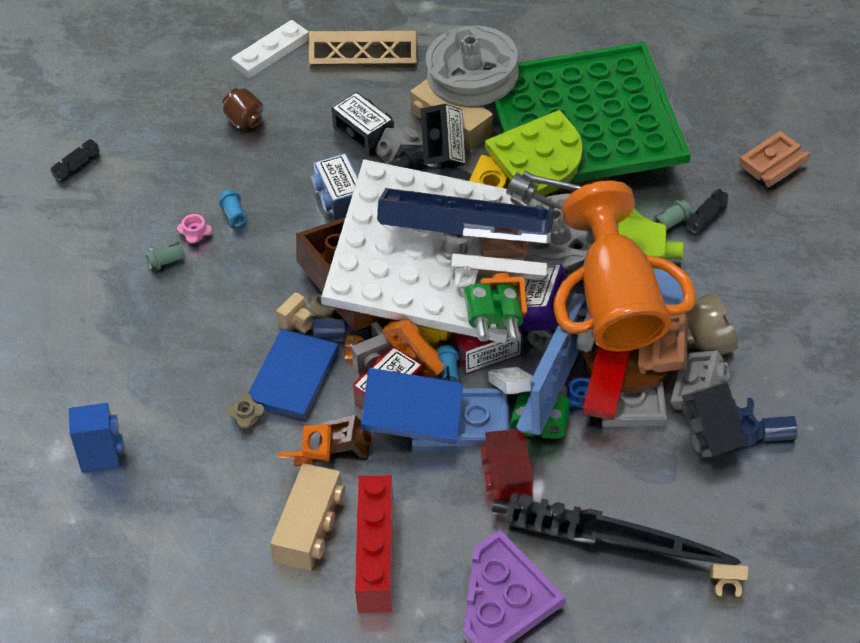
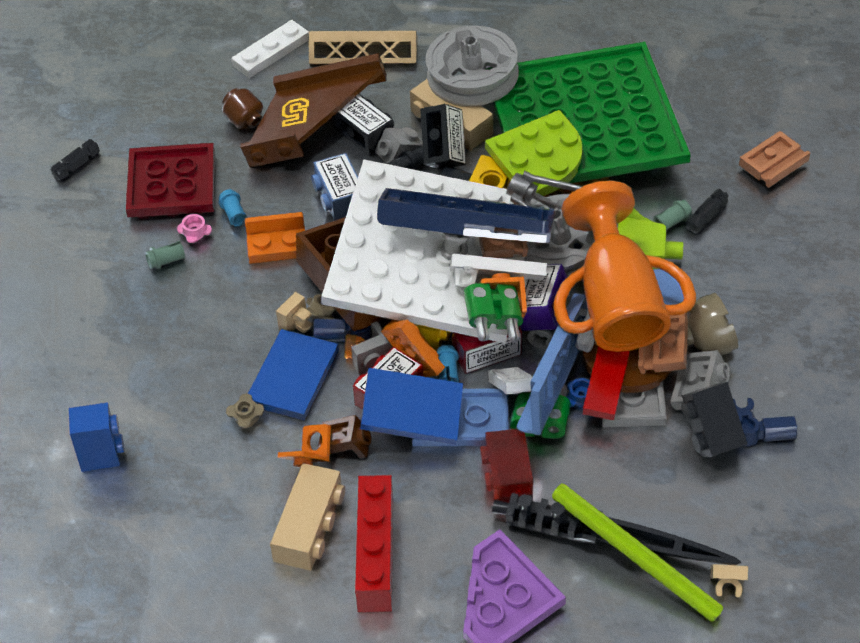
(170, 180): none -> dark red plate
(273, 236): none -> orange bracket
(305, 103): none -> reddish brown piece
(637, 552): none -> lime axle

